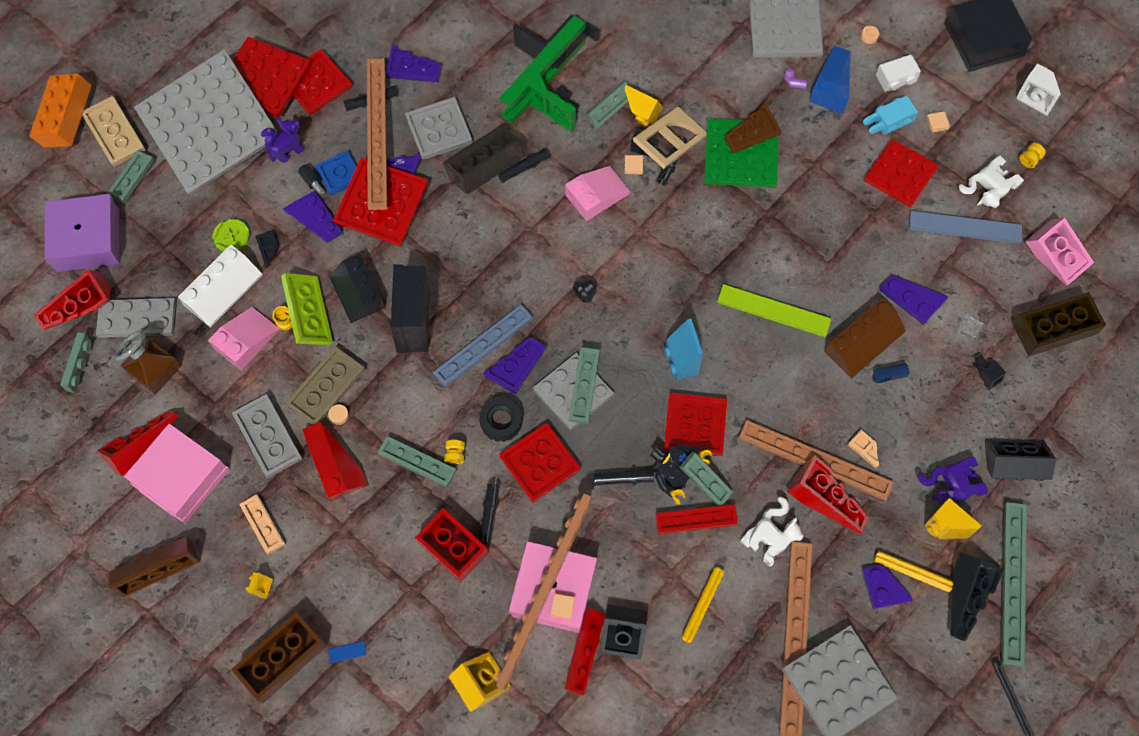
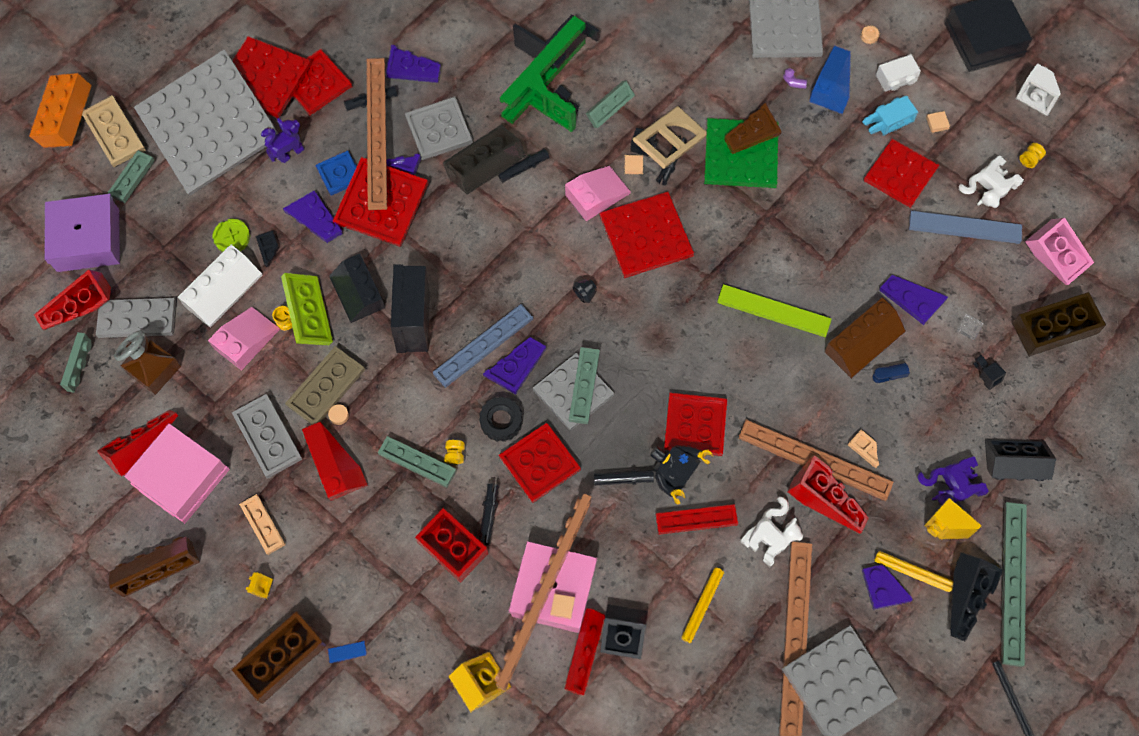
(310, 178): black piece -> none
(643, 106): yellow slope -> none
(646, 235): none -> red plate
(684, 351): dark azure slope -> none
(706, 479): sand green plate -> none

